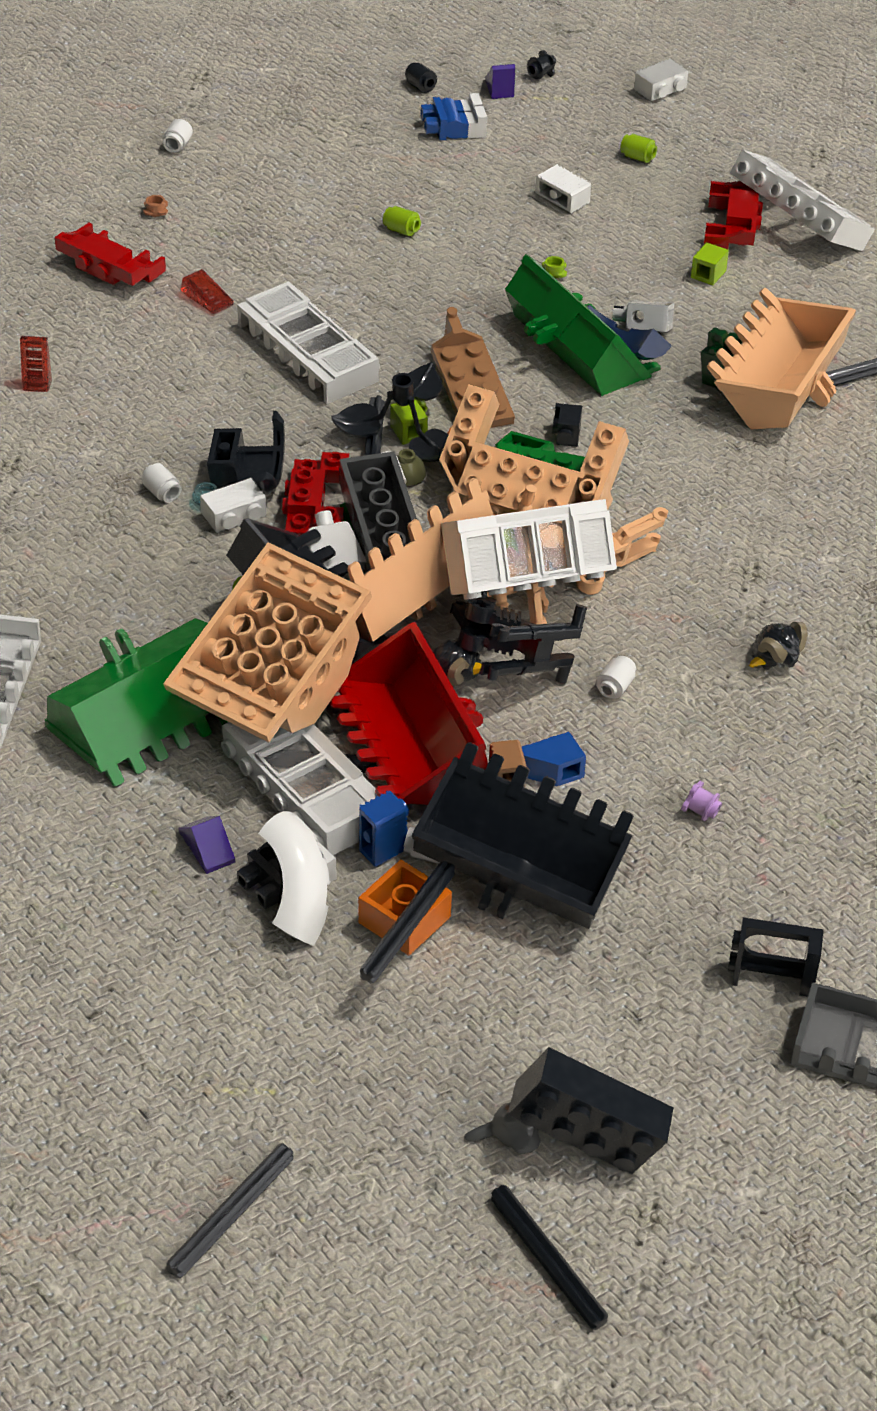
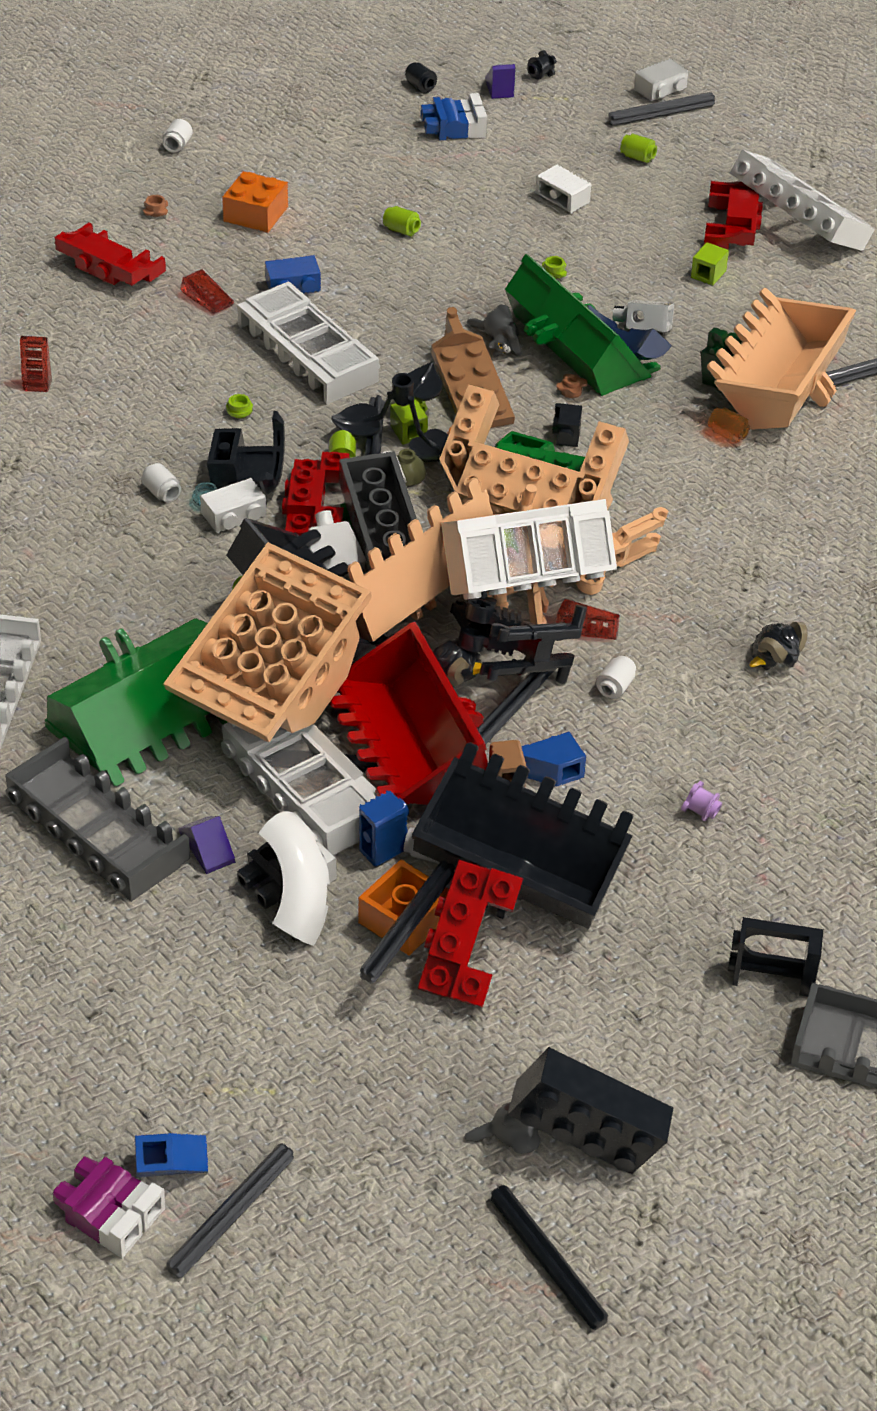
(95, 820): none -> window
(109, 1204): none -> hips
(170, 1154): none -> blue slope
(239, 406): none -> lime plate
(255, 201): none -> orange brick
(299, 271): none -> blue brick
(342, 442): none -> lime brick
(459, 922): none -> red bracket
(501, 329): none -> dark grey animal
(511, 704): none -> black axle
(571, 385): none -> nougat plate
(590, 629): none -> clear red slope
(661, 108): none -> black axle
(729, 424): none -> clear orange brick

